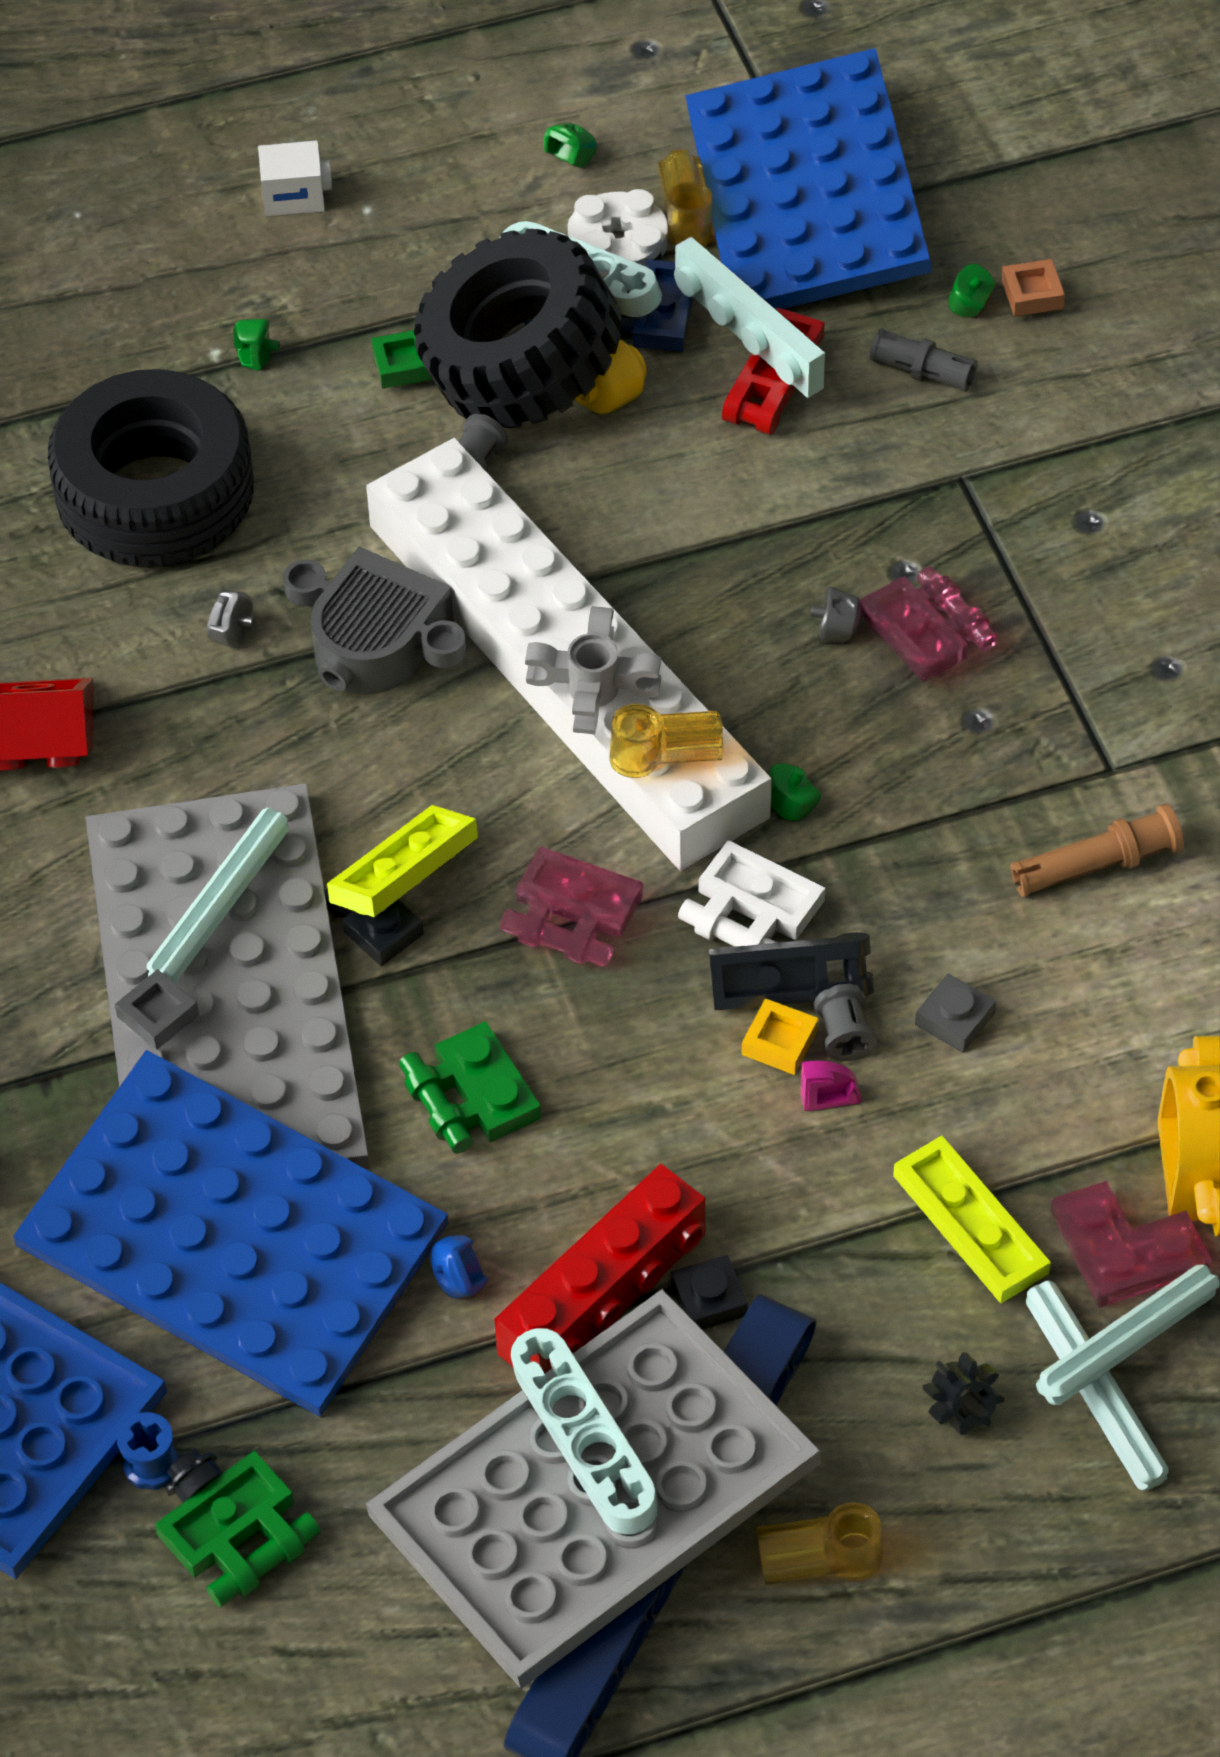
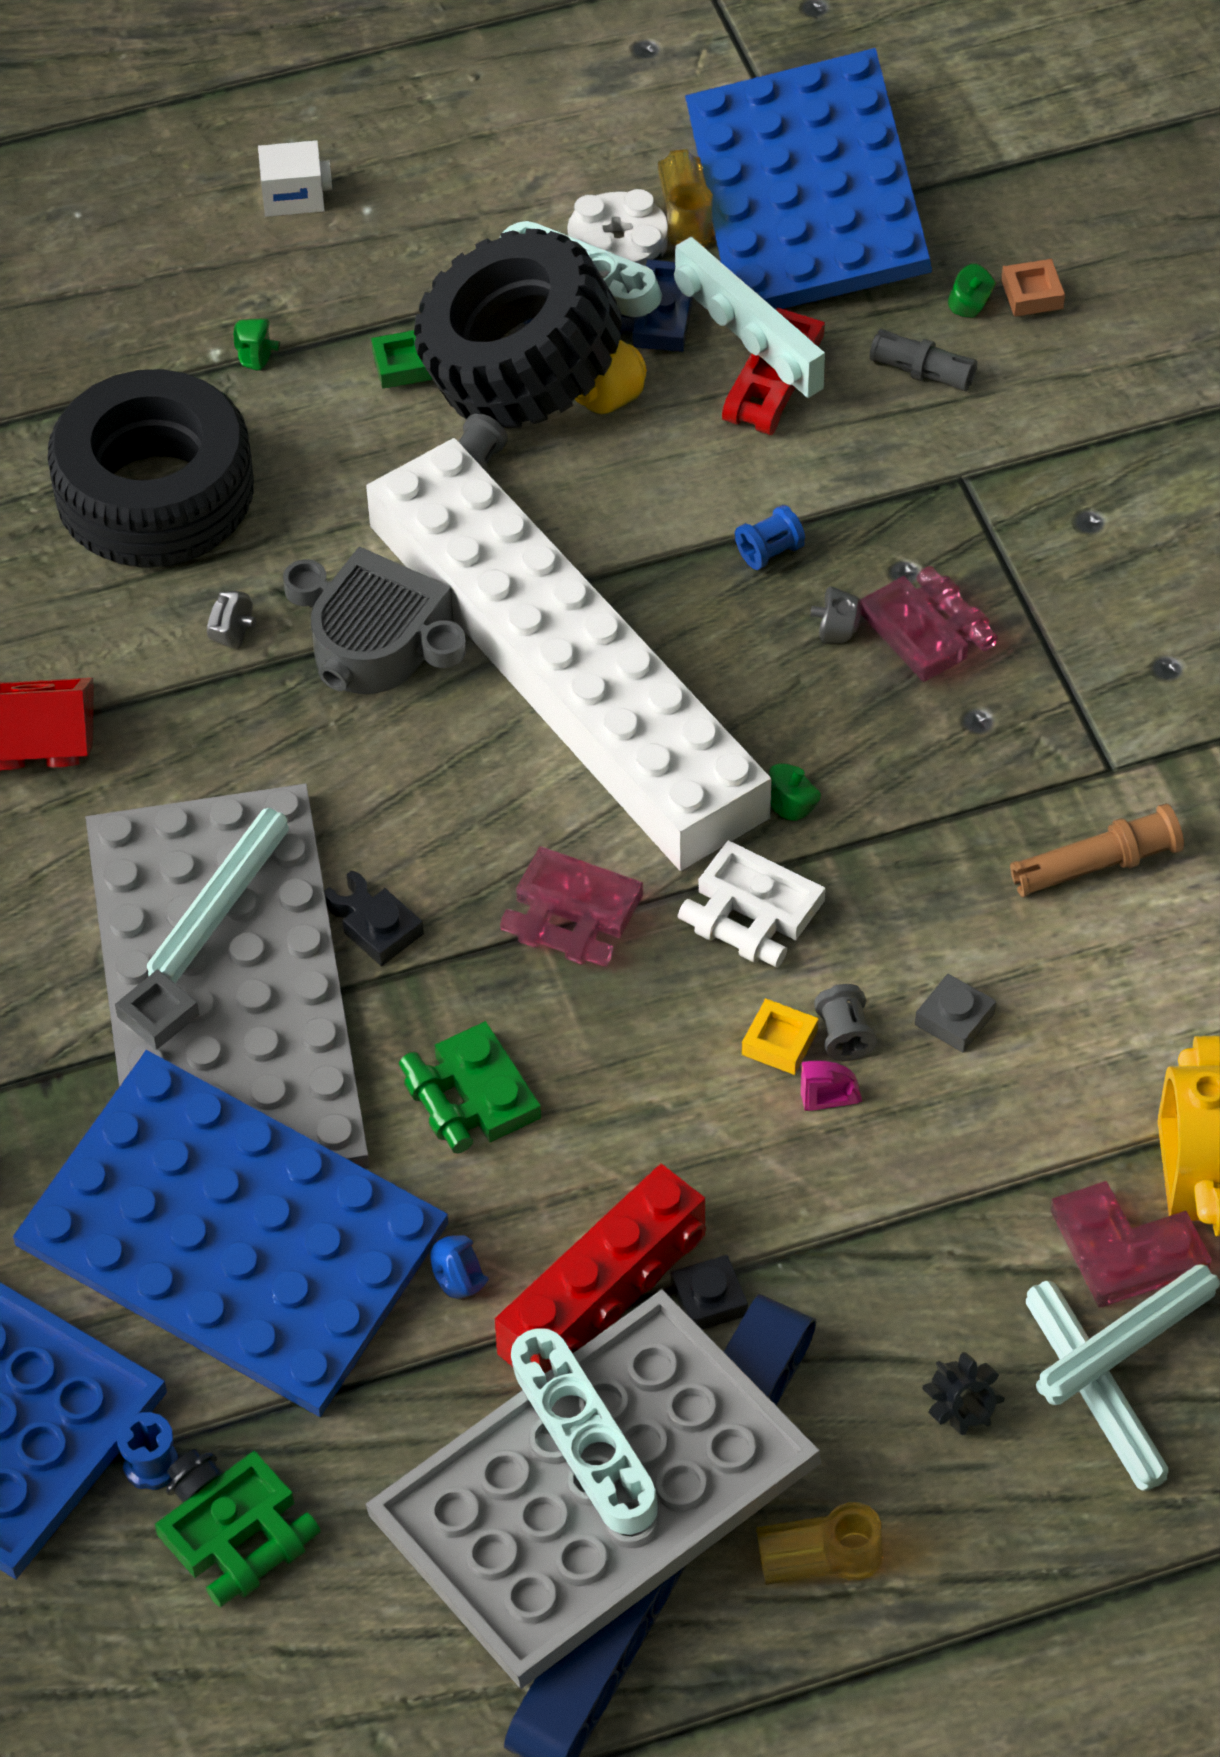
(402, 861): neon yellow plate -> none
(570, 143): green piece -> none
(593, 670): light grey pin -> none
(646, 739): clear yellow piece -> none
(770, 537): none -> blue bush
(787, 970): black plate -> none
(971, 1219): neon yellow plate -> none

